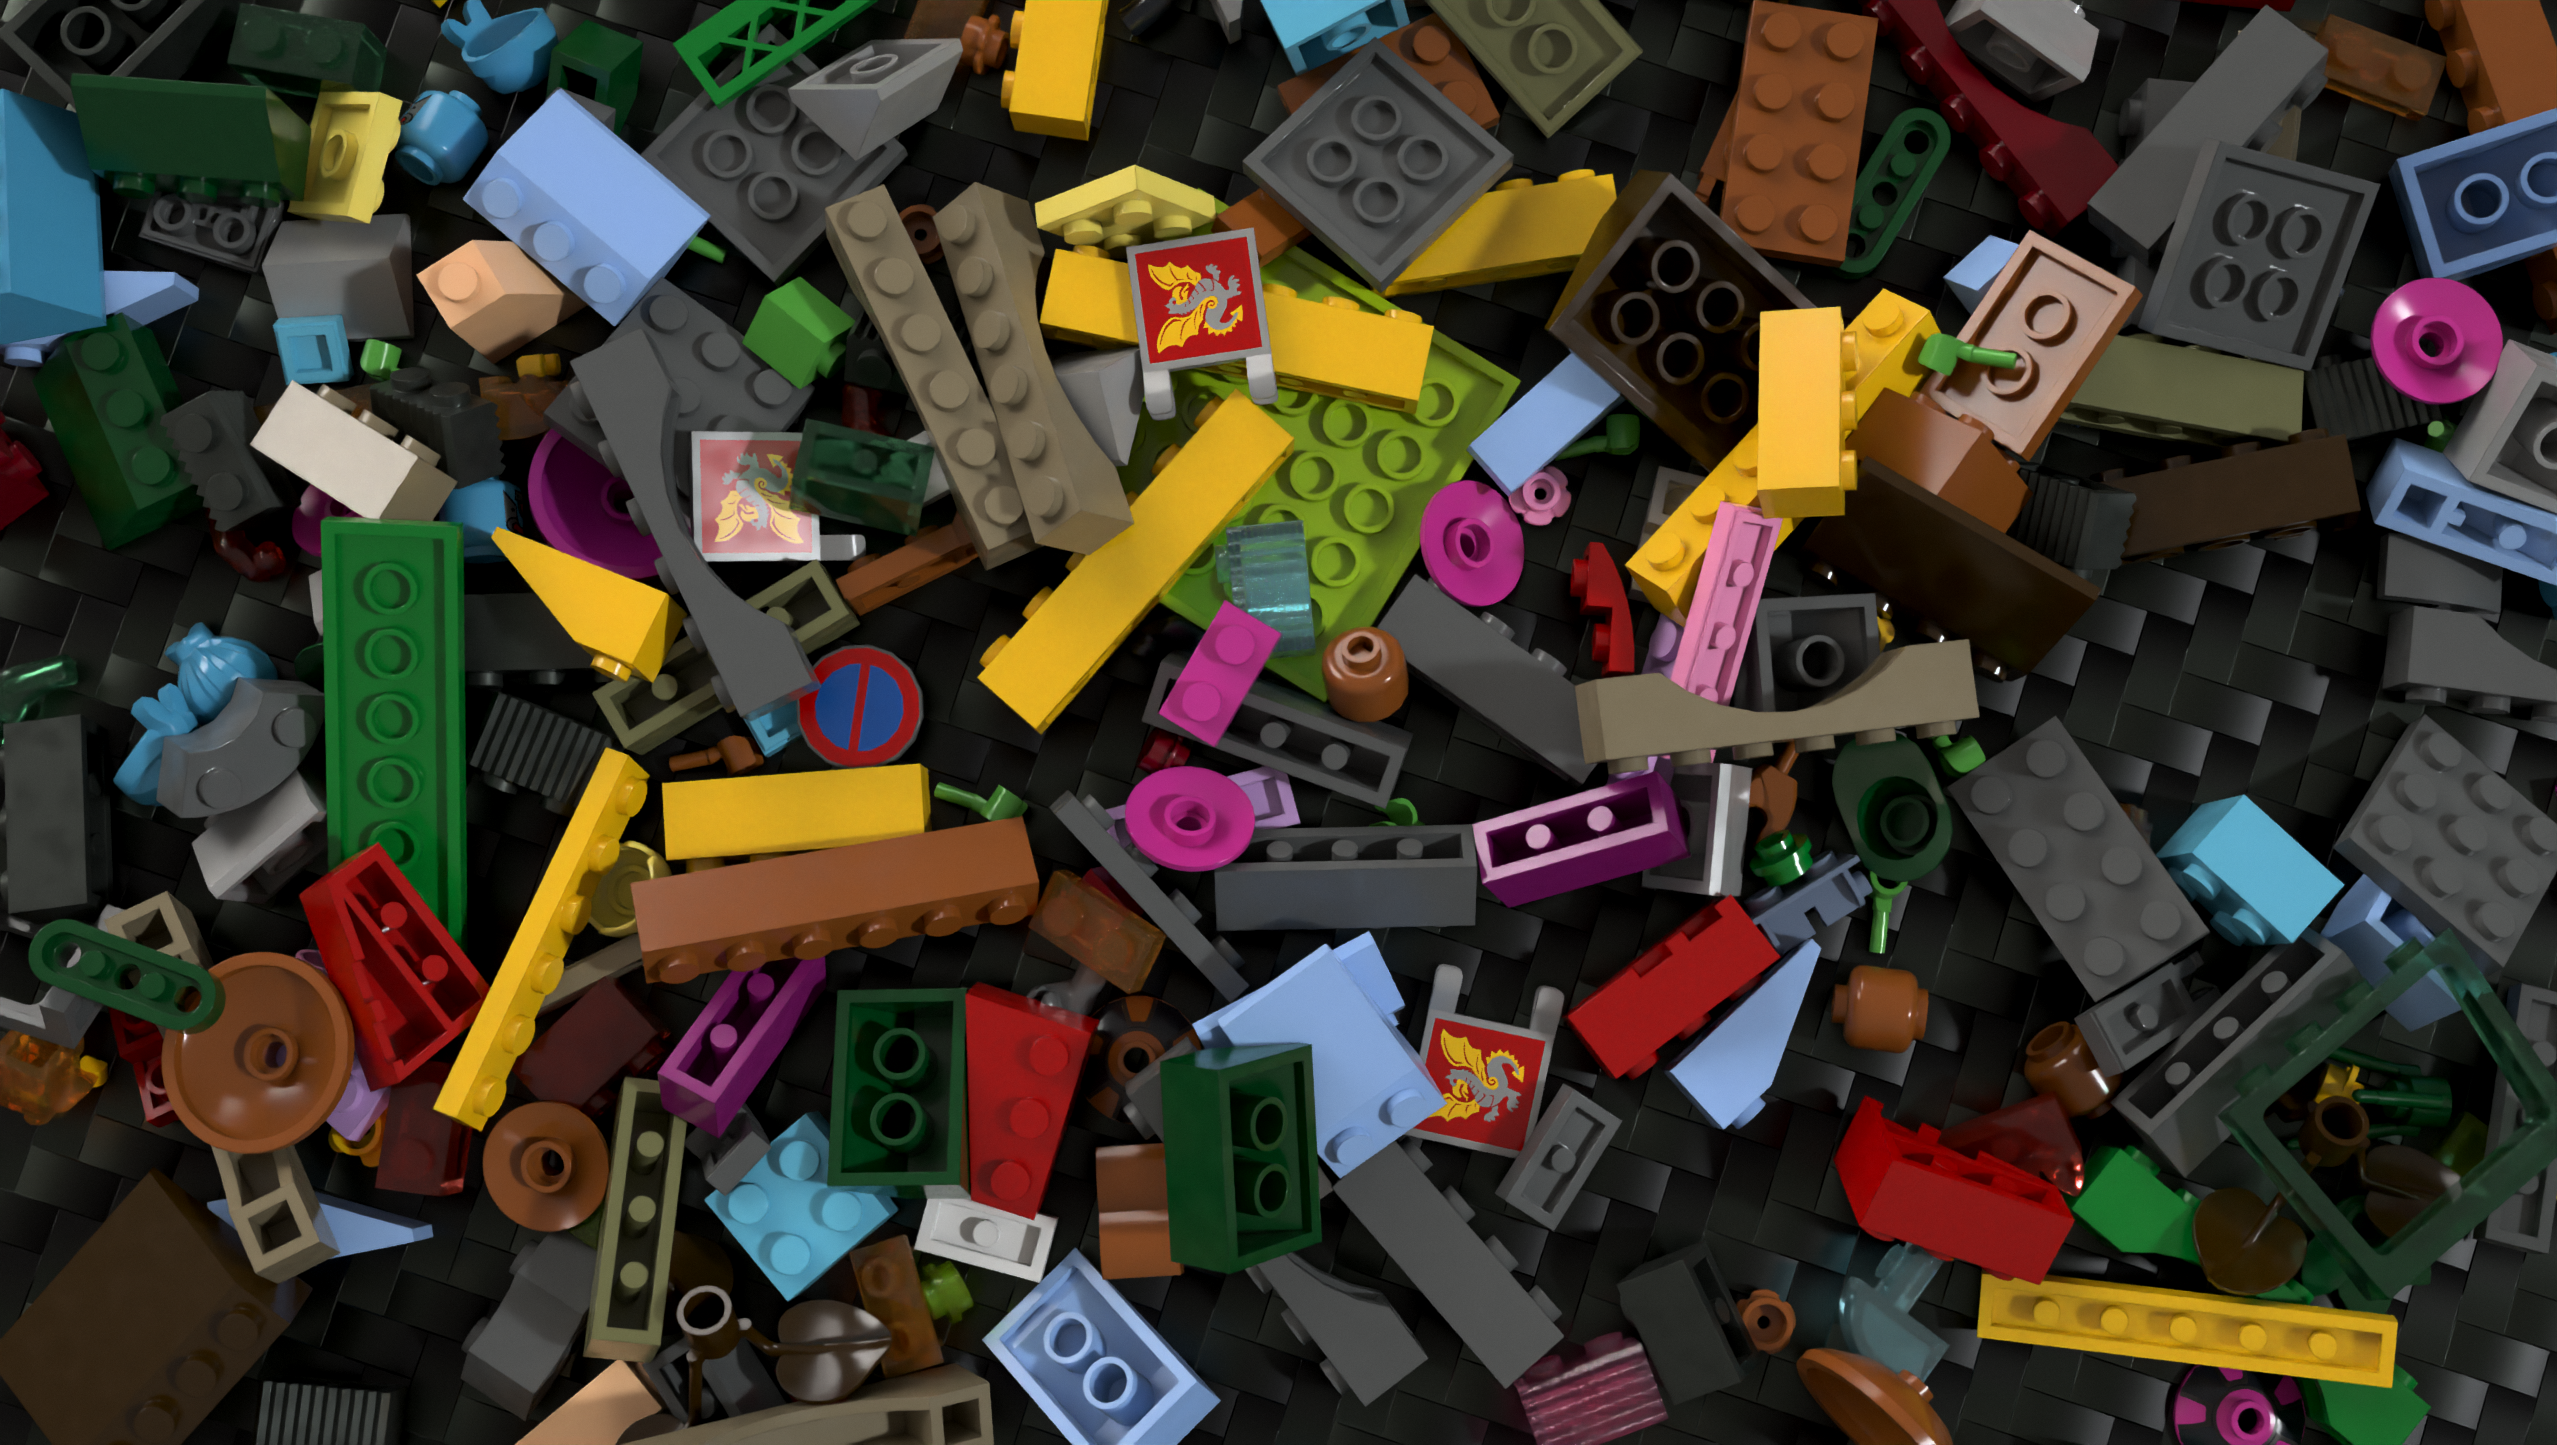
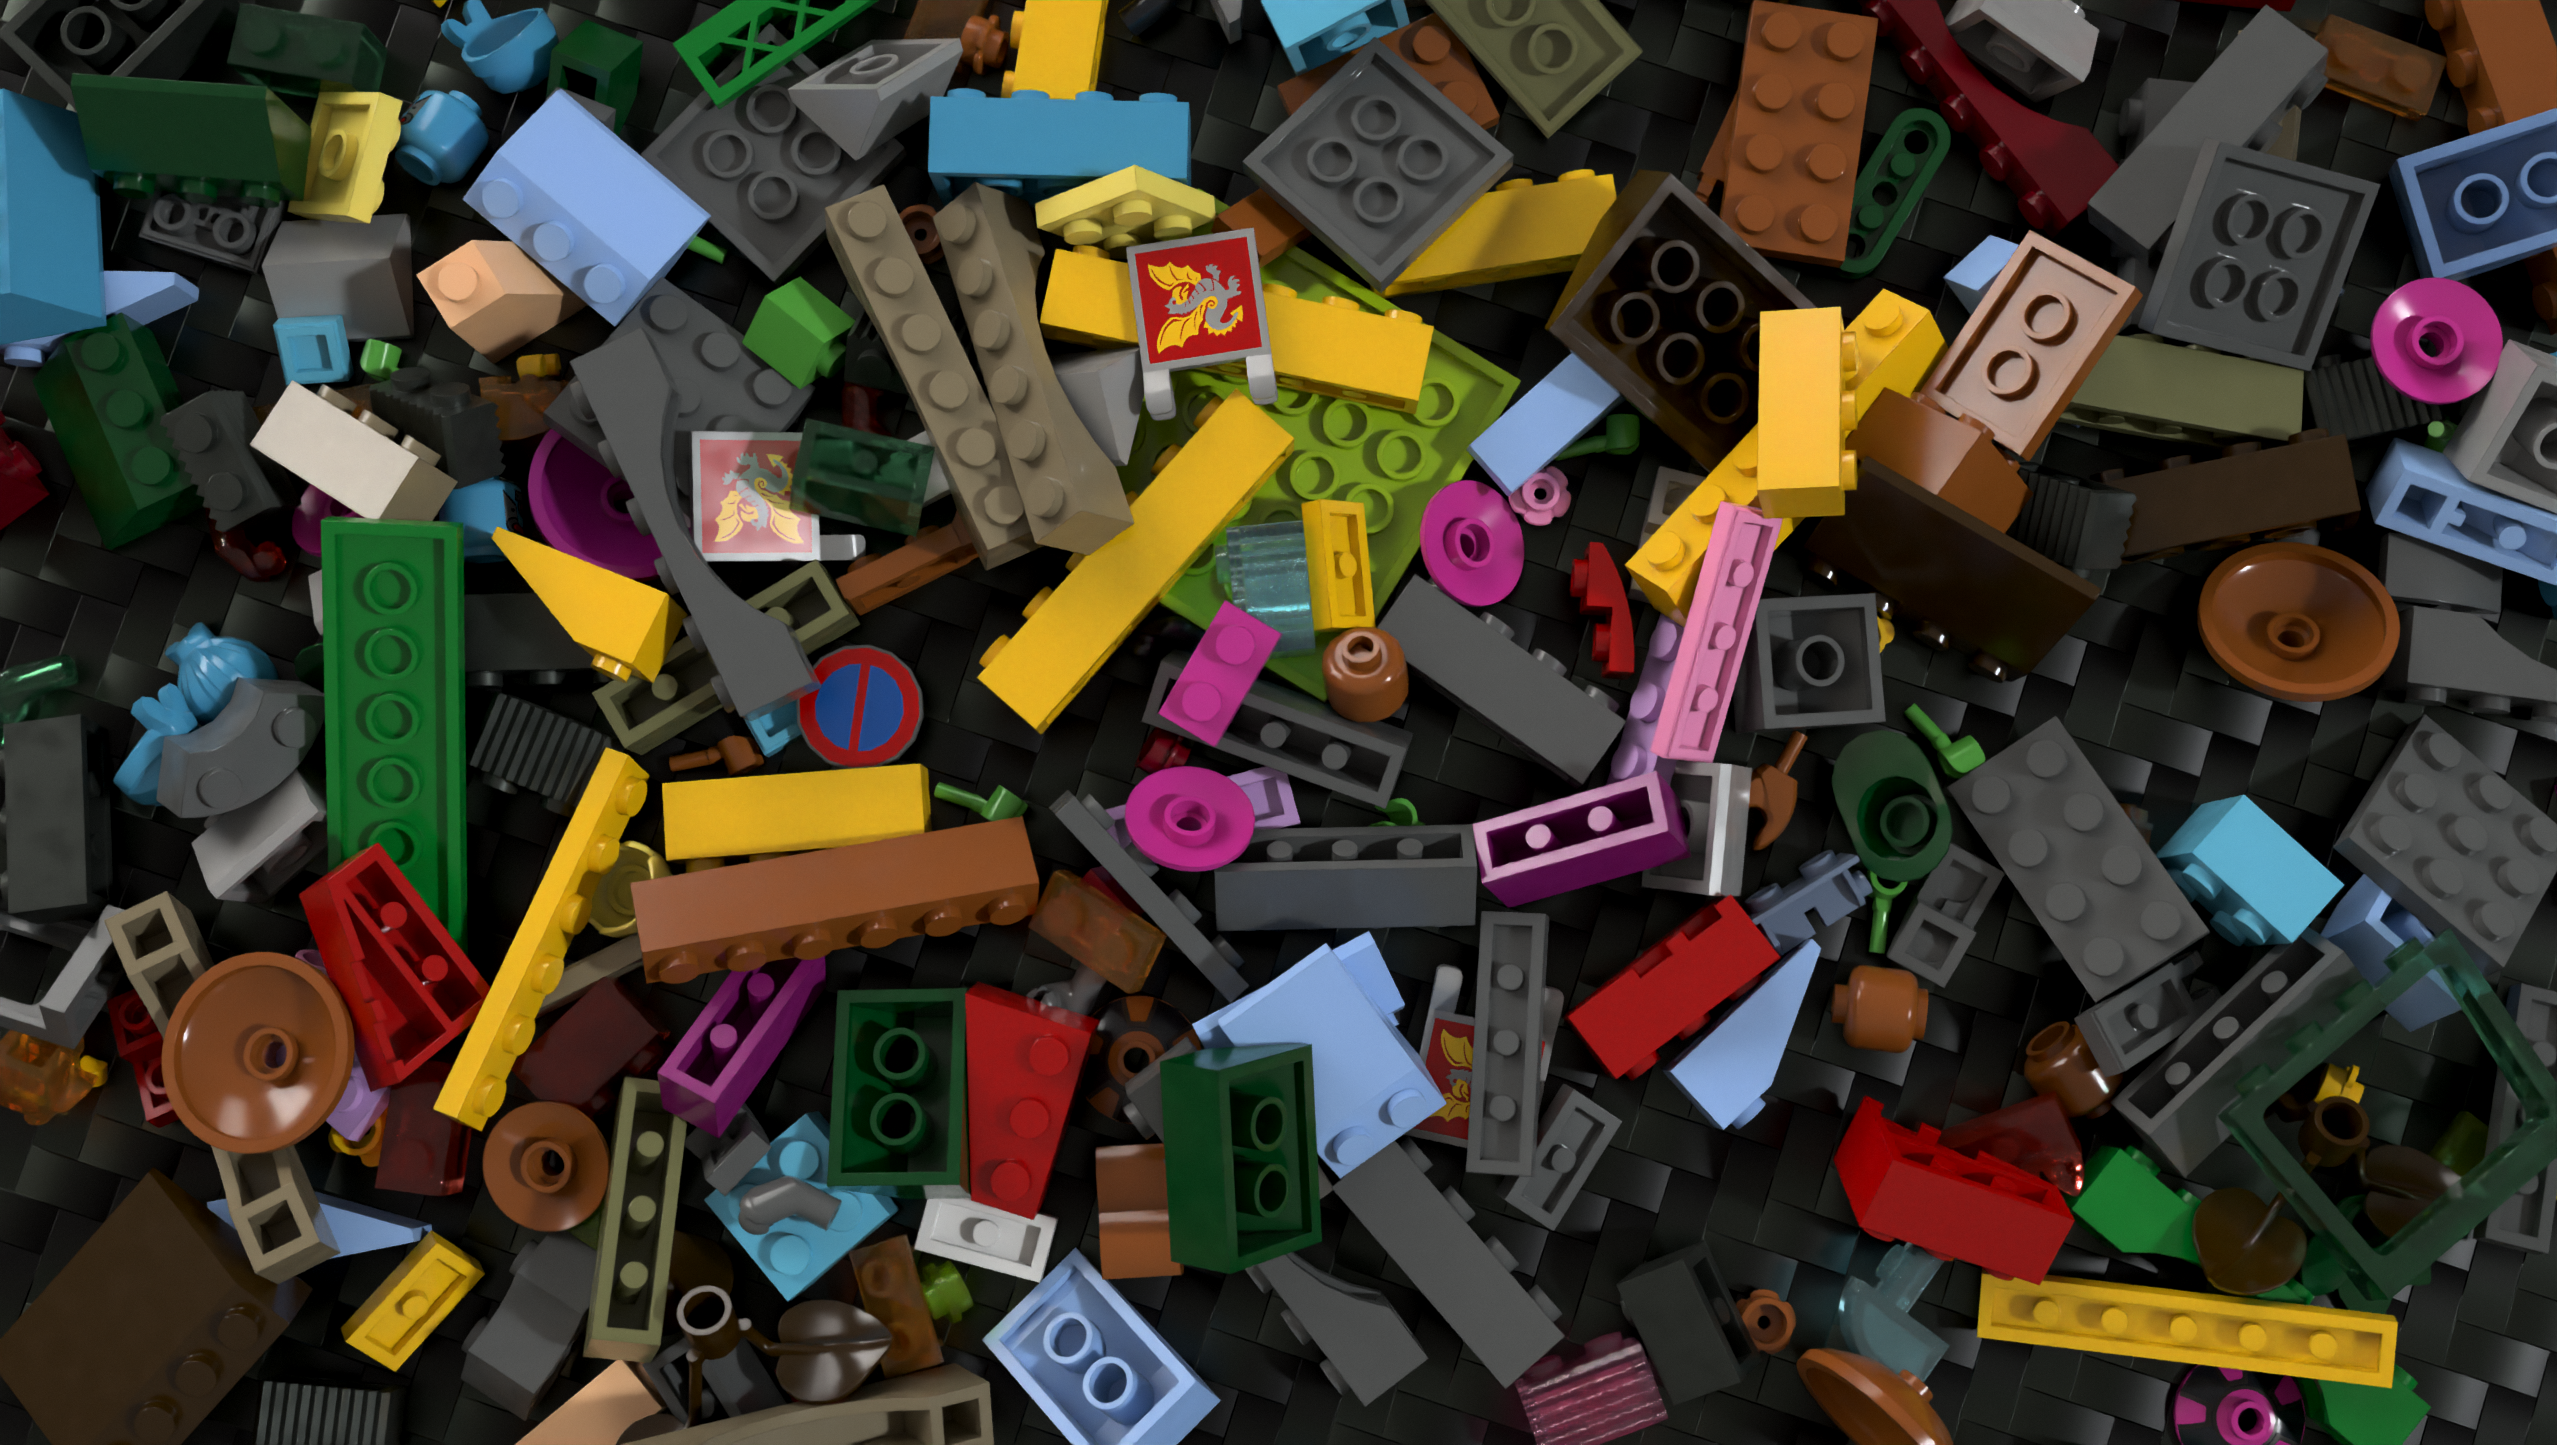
(109, 960): dark green plate -> none
(412, 1301): none -> yellow plate
(783, 1198): none -> dark grey arm
(1052, 145): none -> dark azure slope
(1338, 565): none -> yellow plate
(1507, 1044): none -> dark grey plate
(1652, 716): dark tan arch -> none
(1781, 857): green plate -> none
(1944, 350): bright green hand -> none
(1944, 914): none -> dark grey slope
(2304, 598): none -> dark orange dish
(2408, 1099): dark green plant -> none

